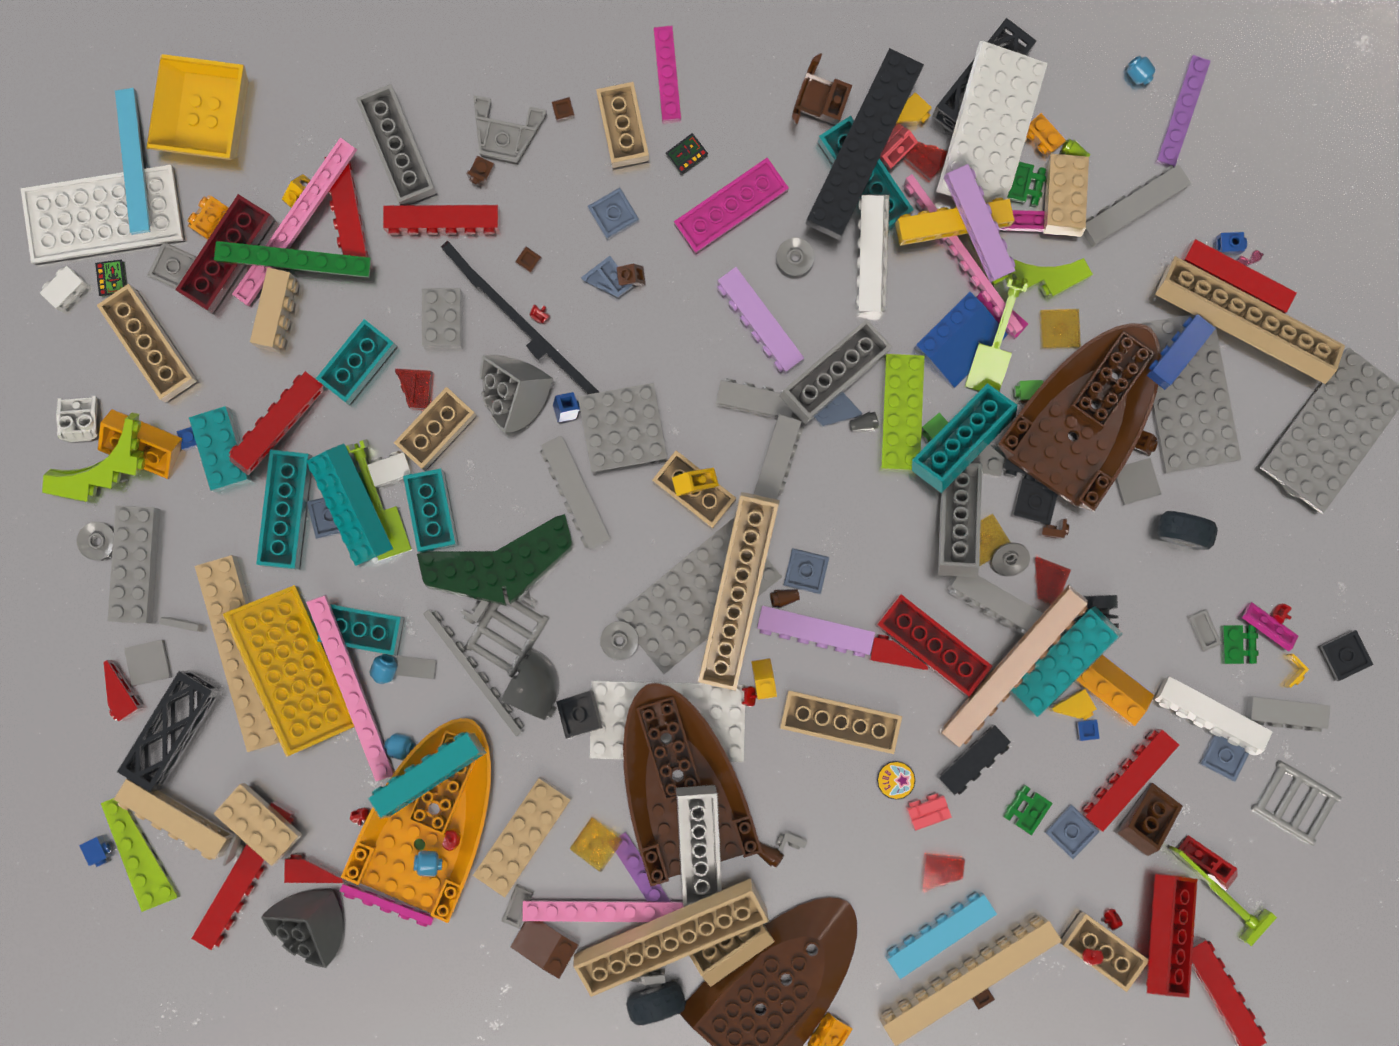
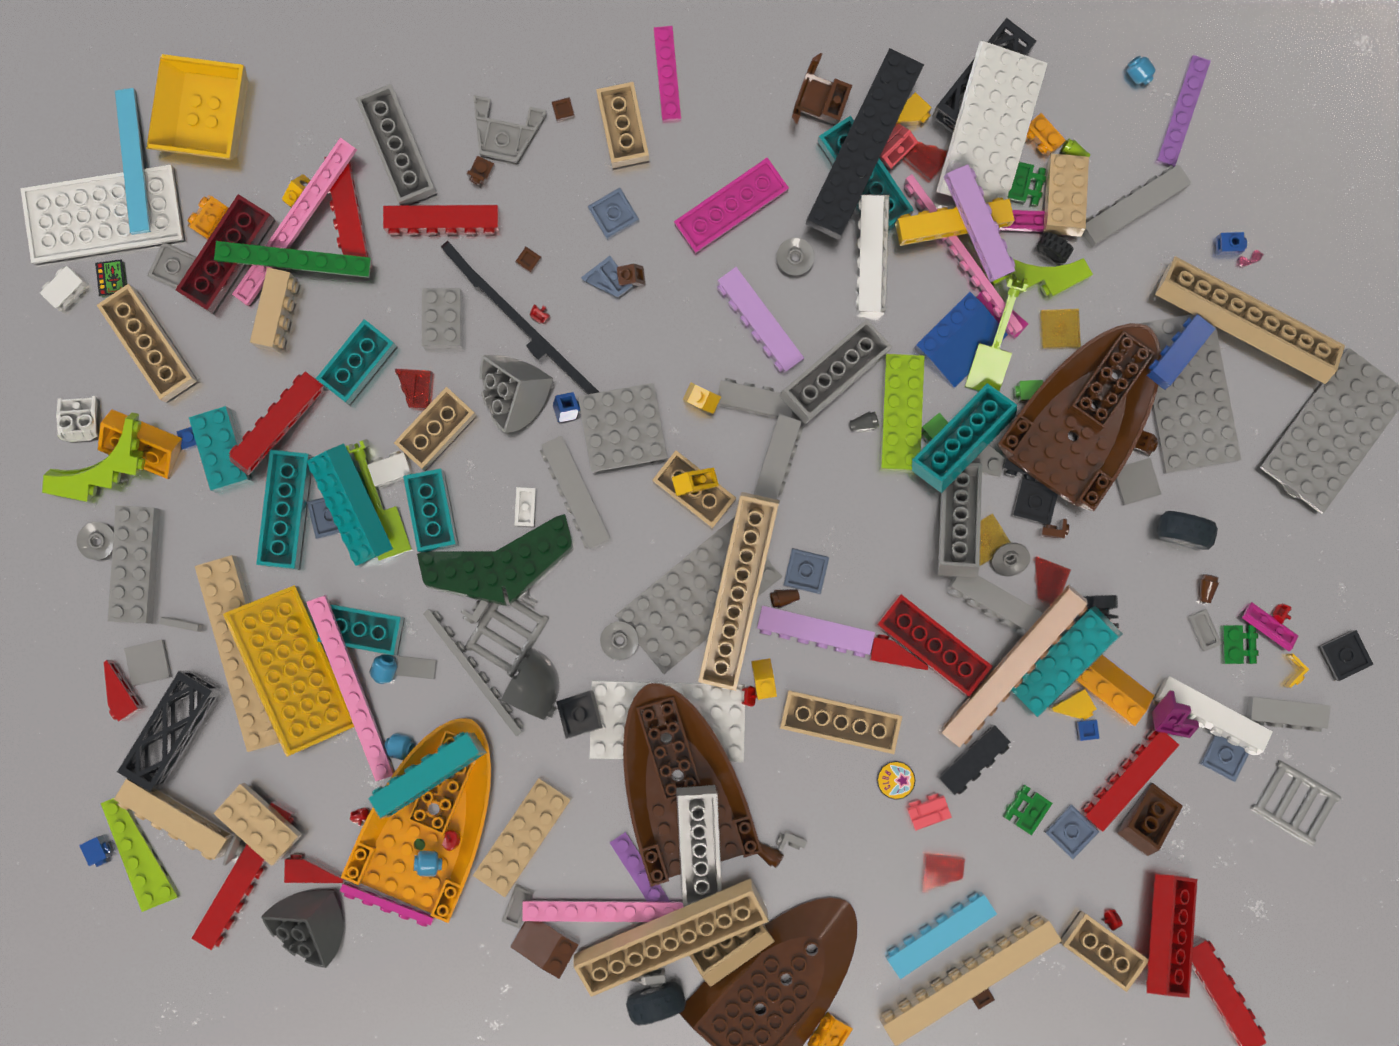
(525, 507): none -> white plate
(596, 844): clear yellow plate -> none
(686, 153): piece -> none
(701, 398): none -> yellow slope
(838, 411): sand blue wing -> none
(1055, 247): none -> black tyre
(1092, 957): red piece -> none
(1172, 717): none -> magenta panel
(1208, 587): none -> reddish brown cone
(1213, 865): red slope -> none
(1239, 276): red brick -> none
(1257, 925): lime piece -> none

